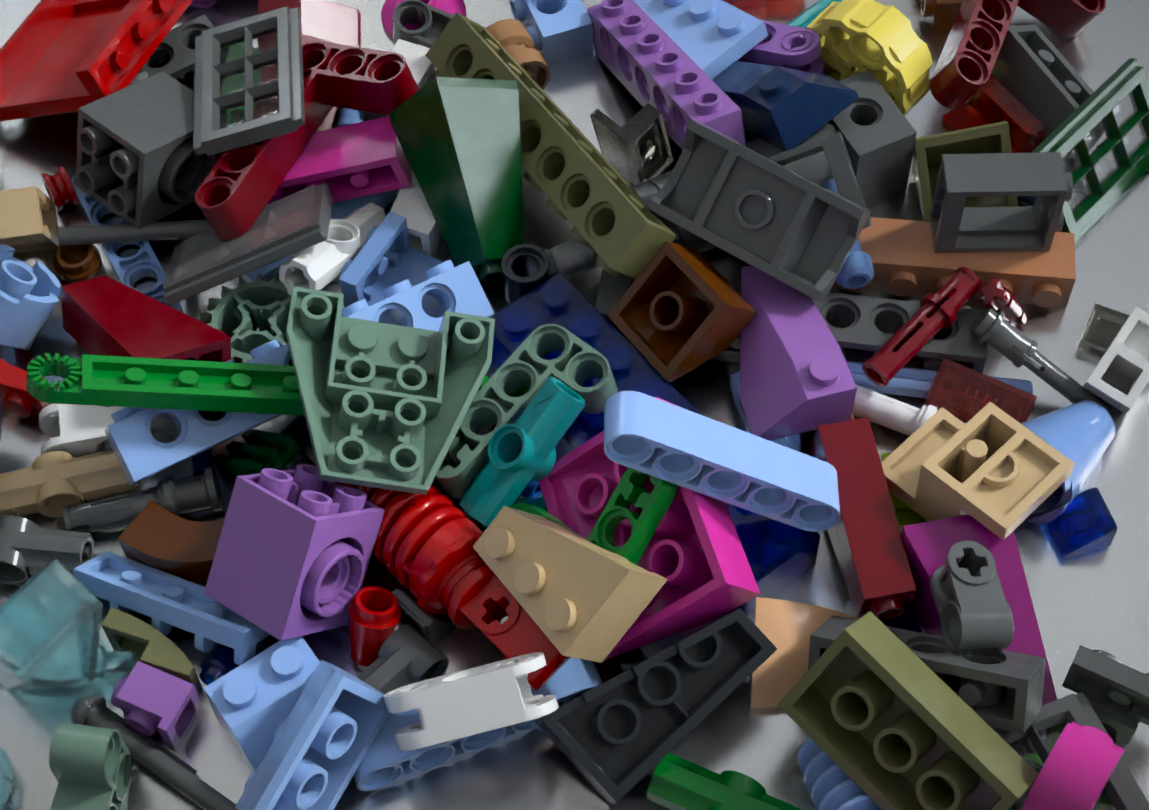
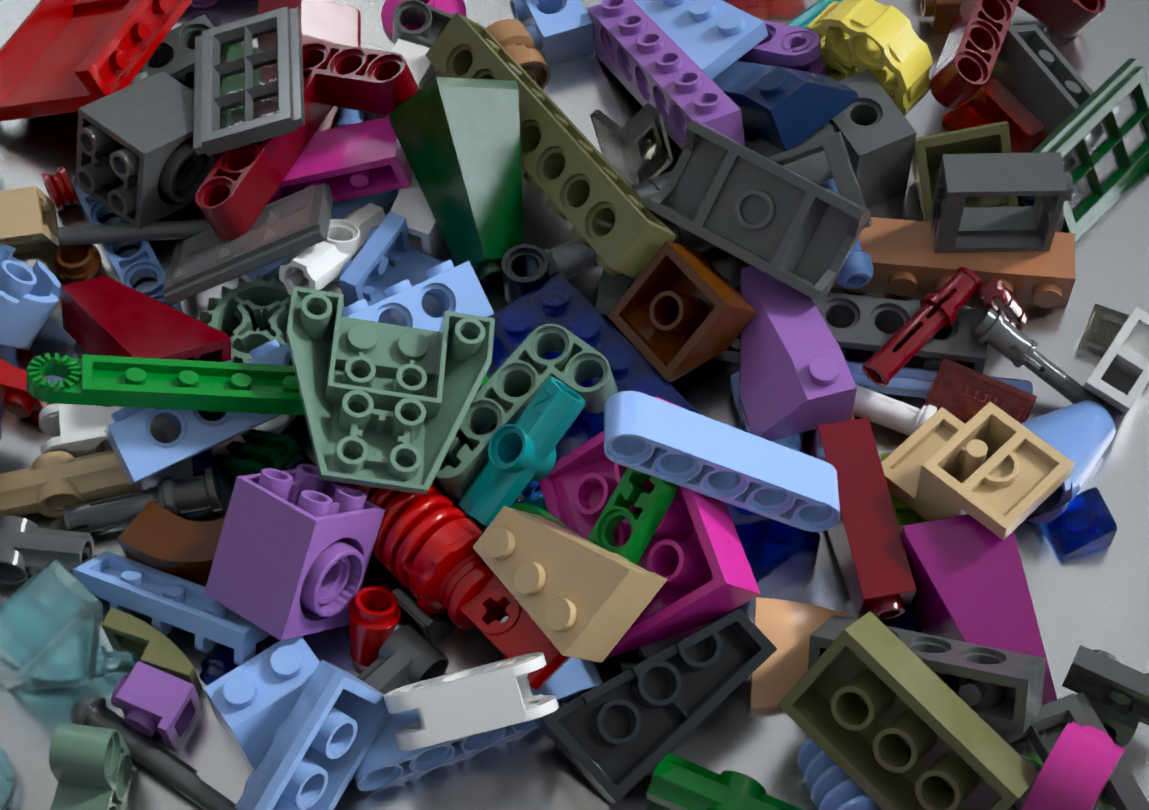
(971, 600): dark grey piece -> none

